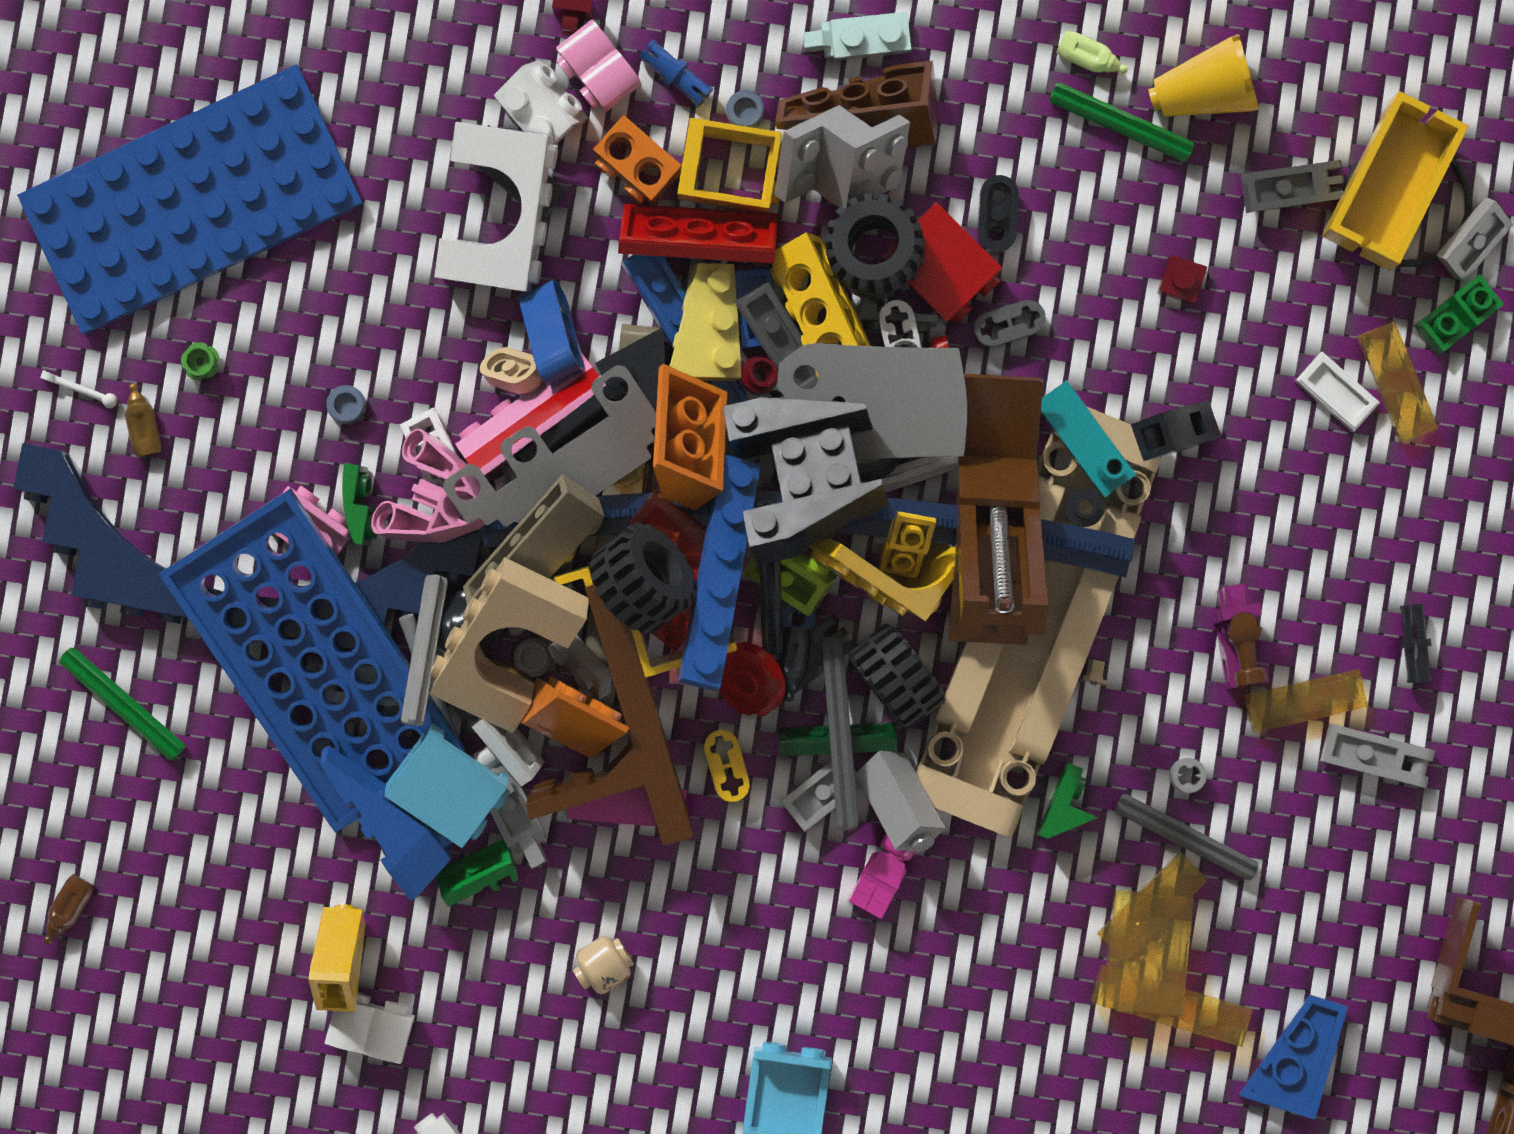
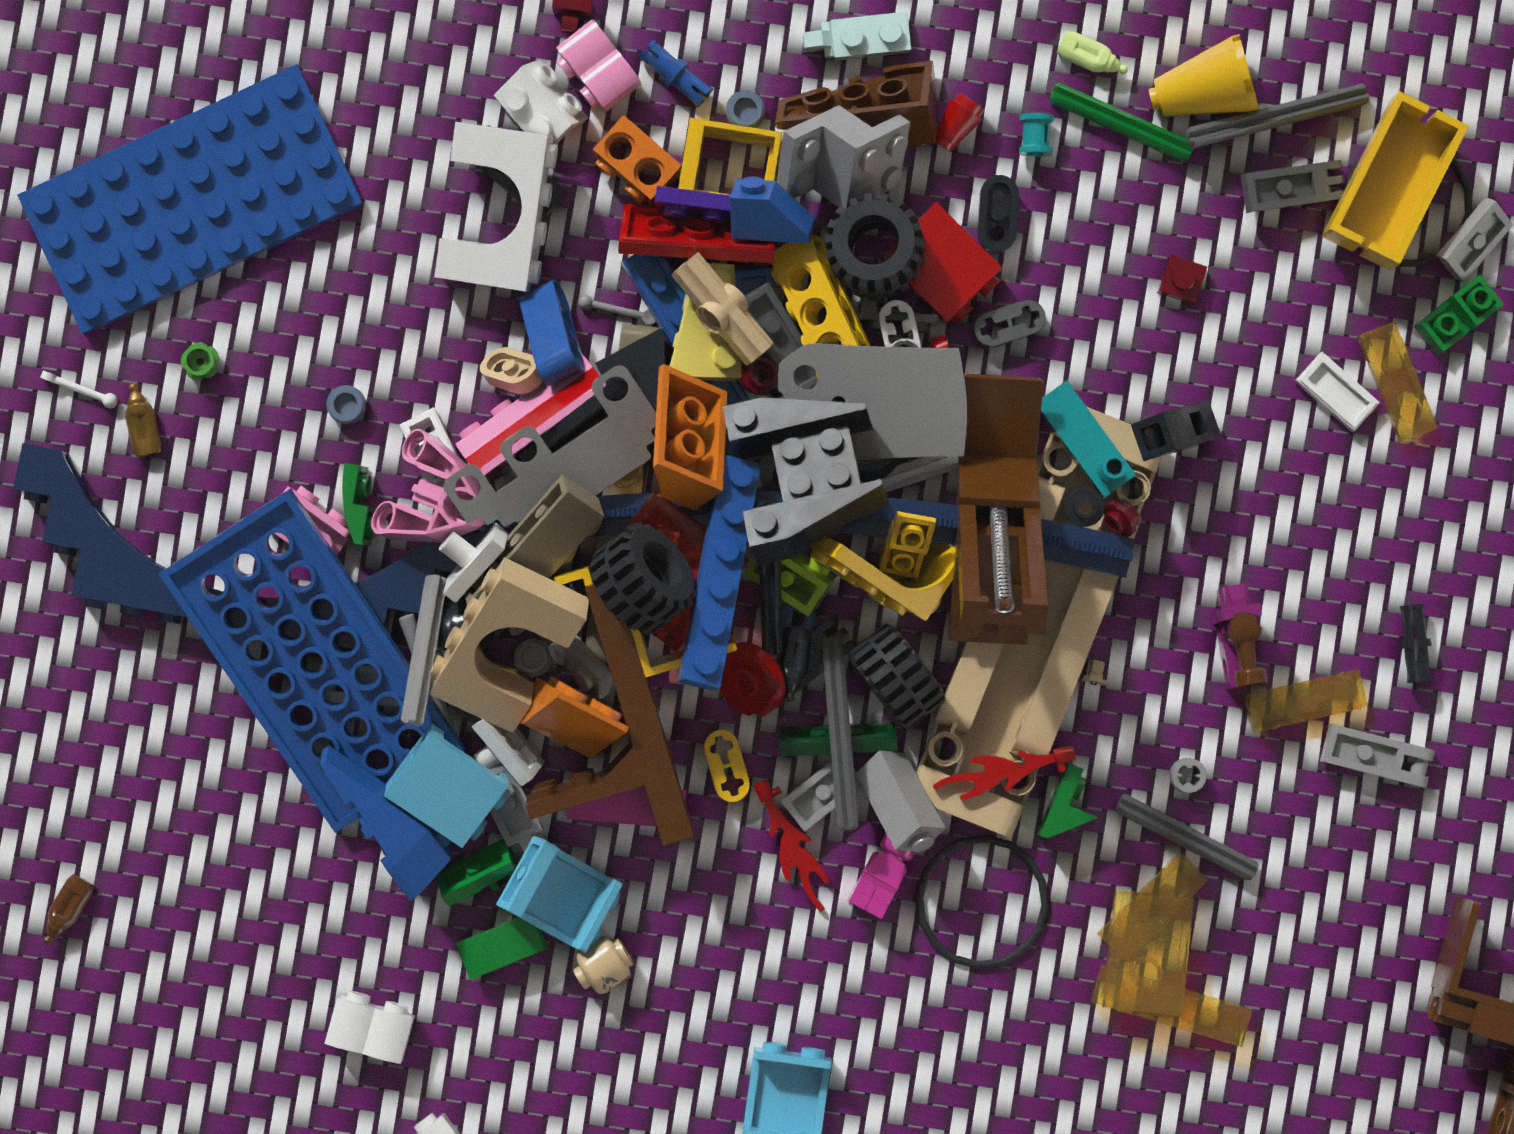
(122, 703): green axle -> none
(337, 958): yellow slope -> none
(470, 559): none -> white tile
(500, 946): none -> green slope
(560, 894): none -> medium azure panel
(586, 302): none -> light grey hinge
(679, 203): none -> dark purple plate
(722, 309): none -> tan piece
(768, 213): none -> blue slope
(790, 851): none -> red piece
(921, 910): none -> black piece
(958, 121): none -> red cone
(998, 768): none -> red piece
(1036, 134): none -> teal bush
(1121, 517): none -> dark red plate
(1276, 116): none -> dark grey axle
(1300, 1059): blue wing -> none

